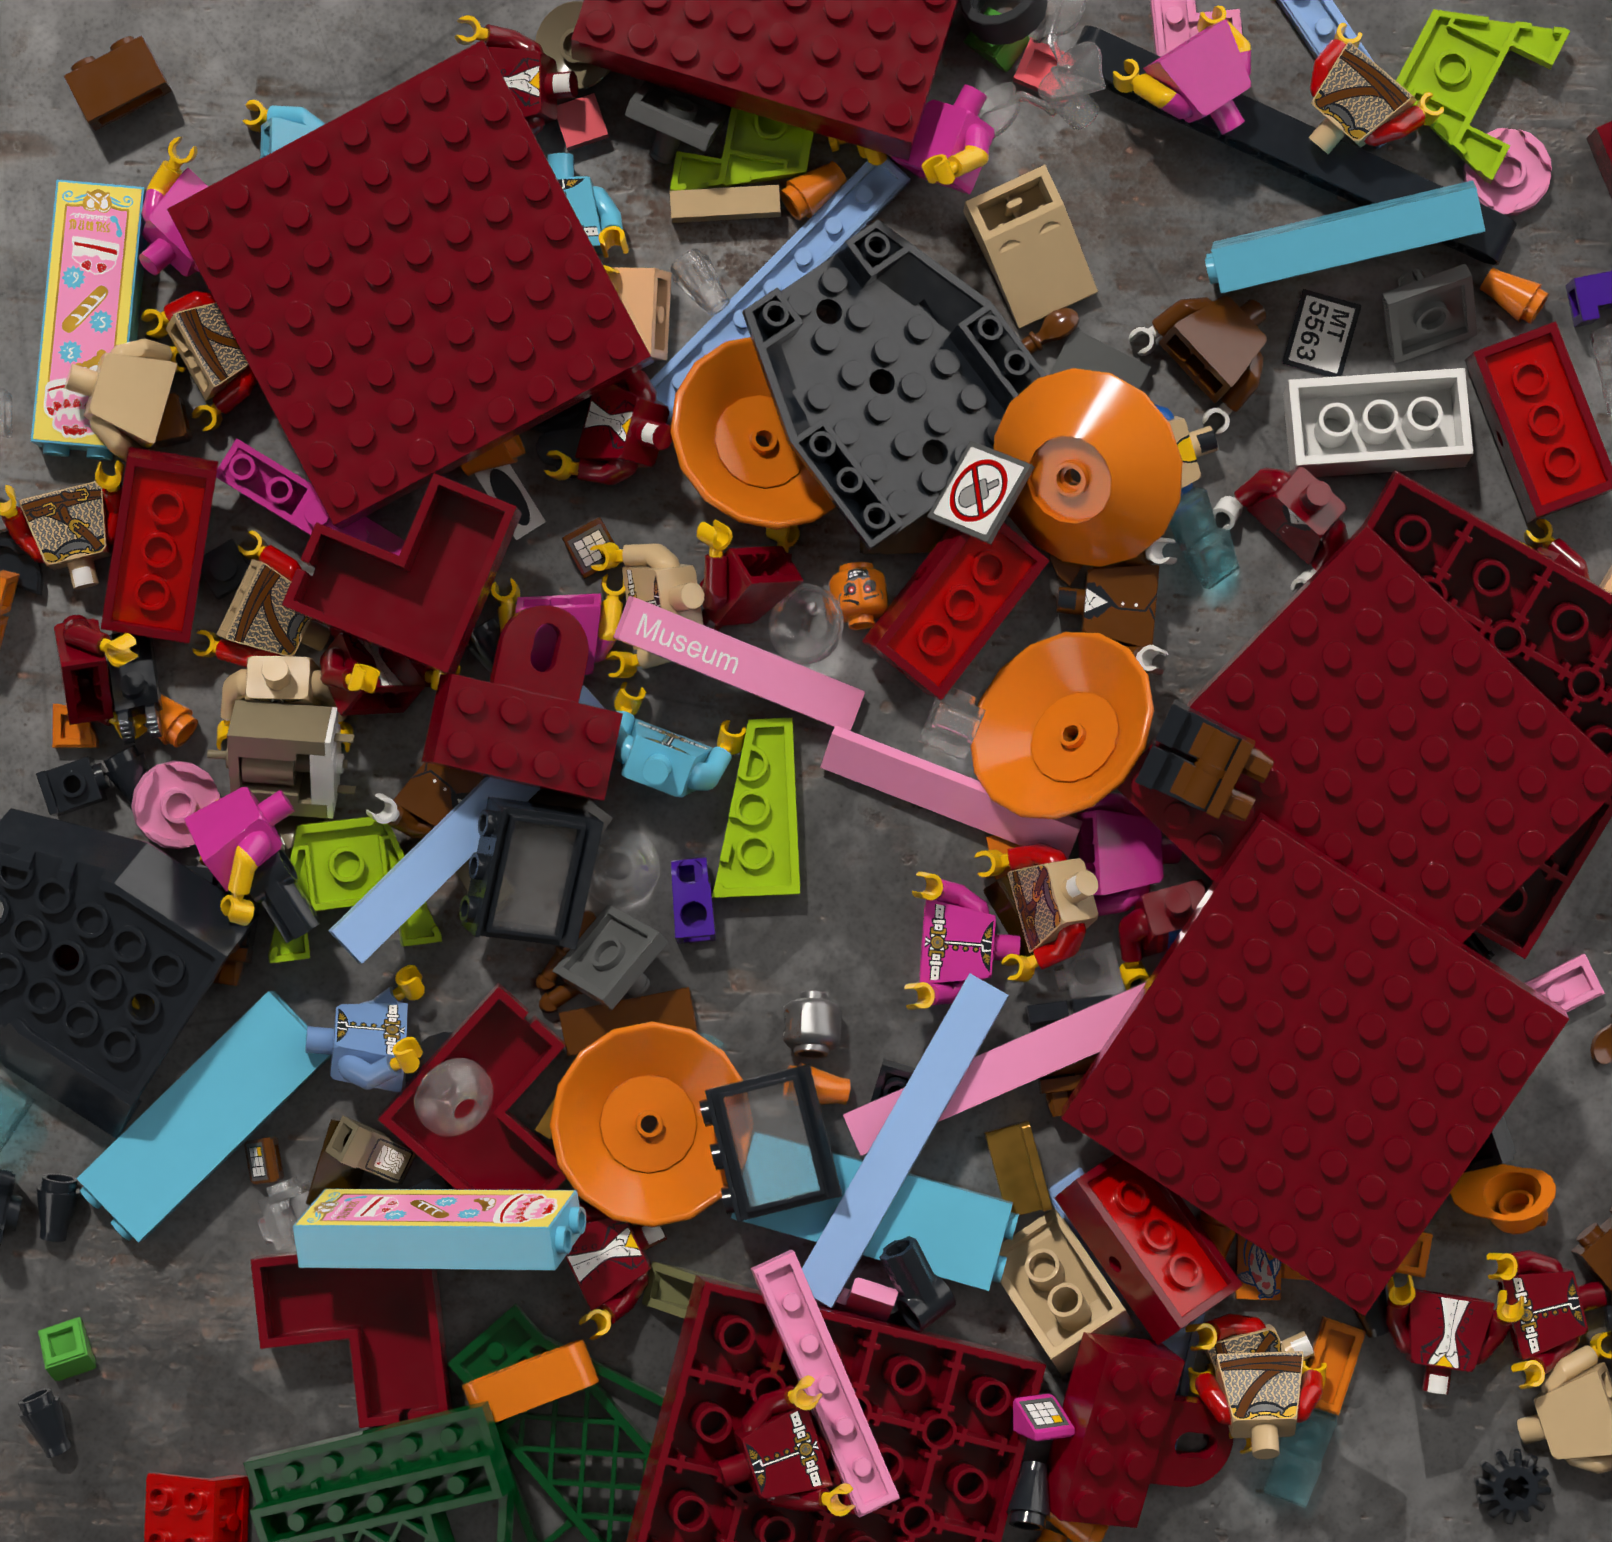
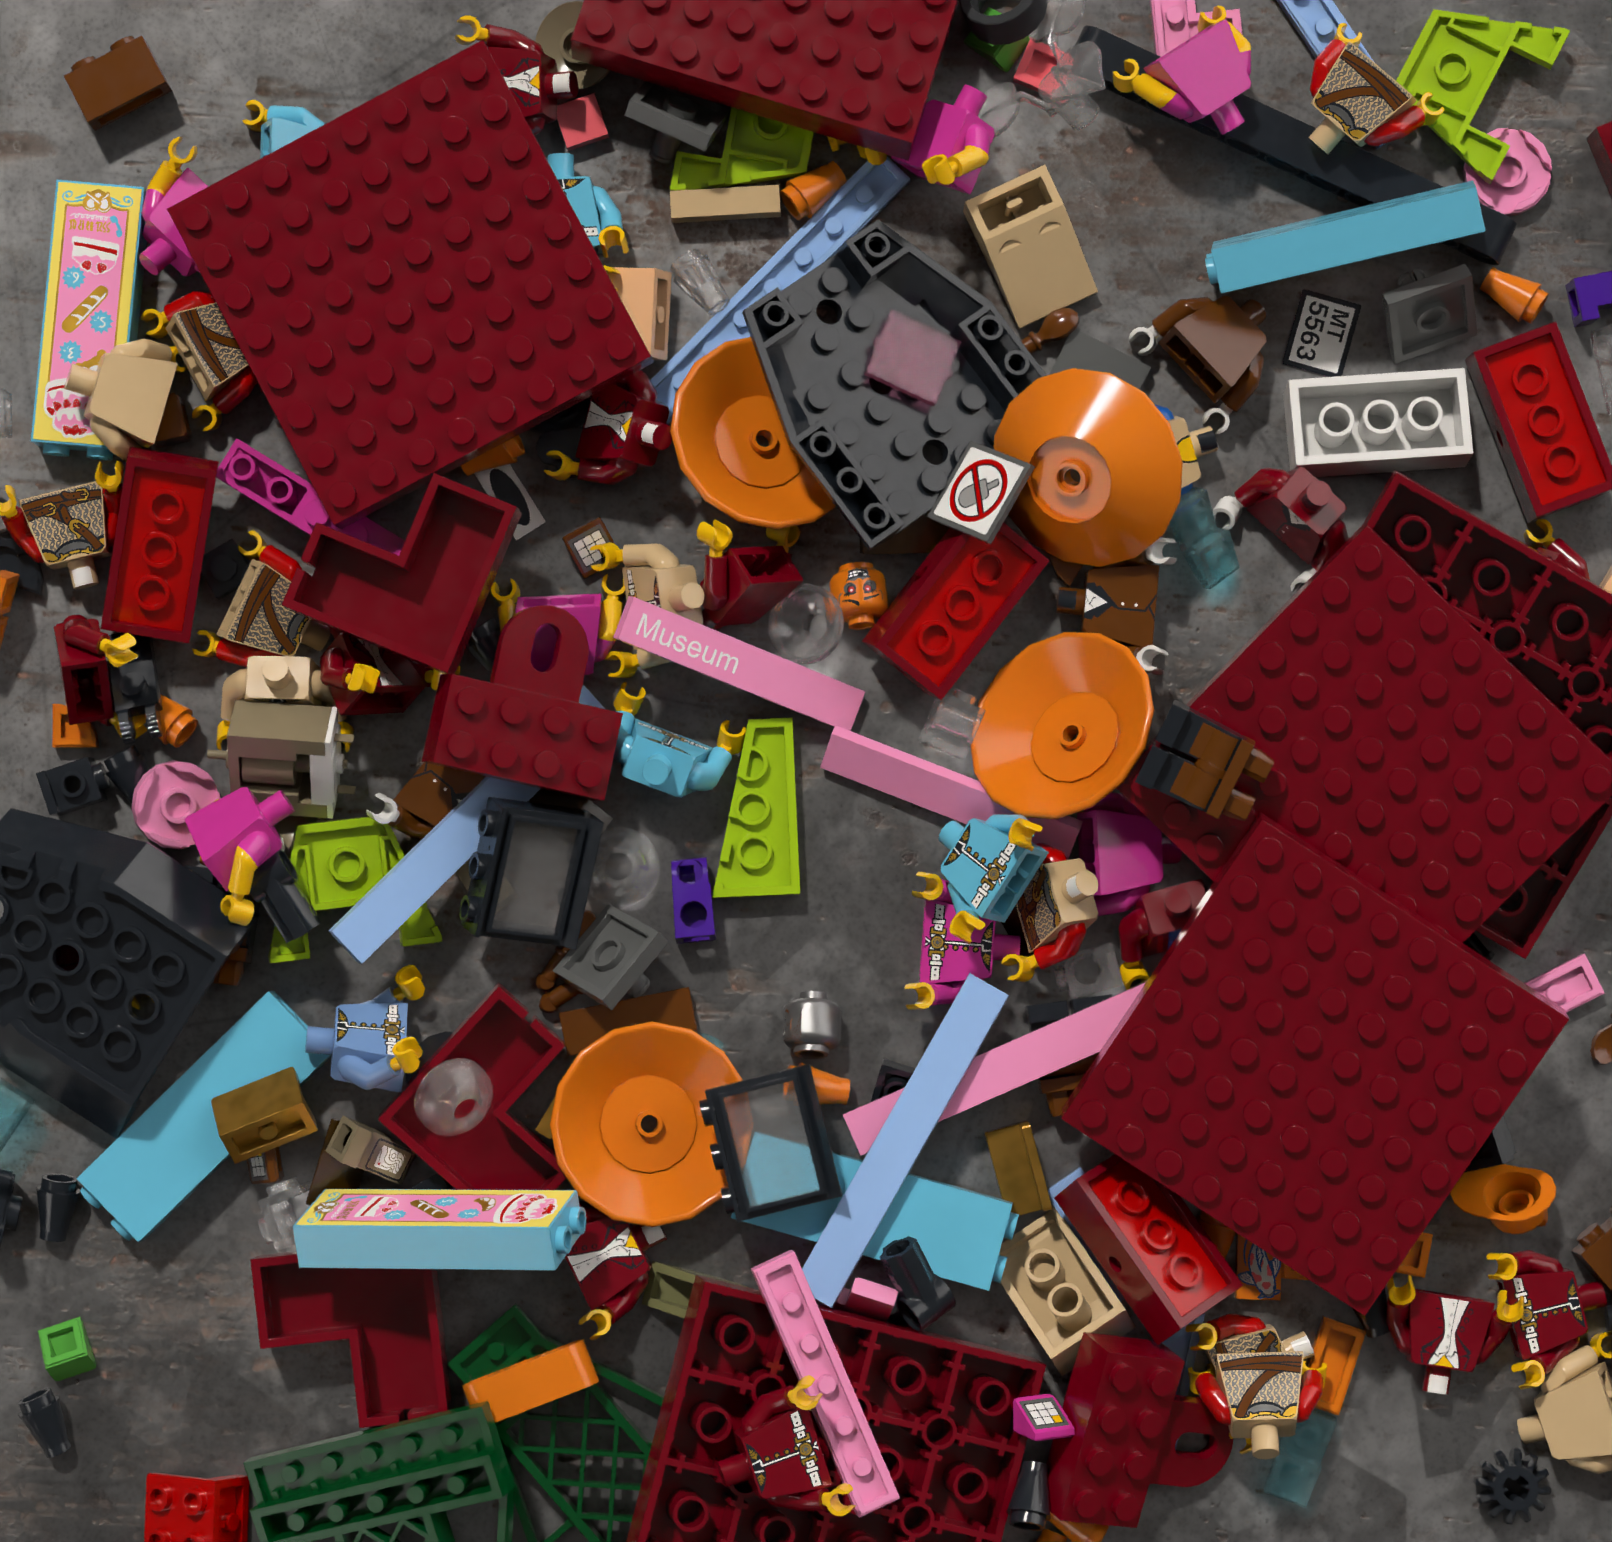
(263, 1115): none -> pearl gold panel
(912, 358): none -> clear pink piece
(988, 868): none -> medium azure torso

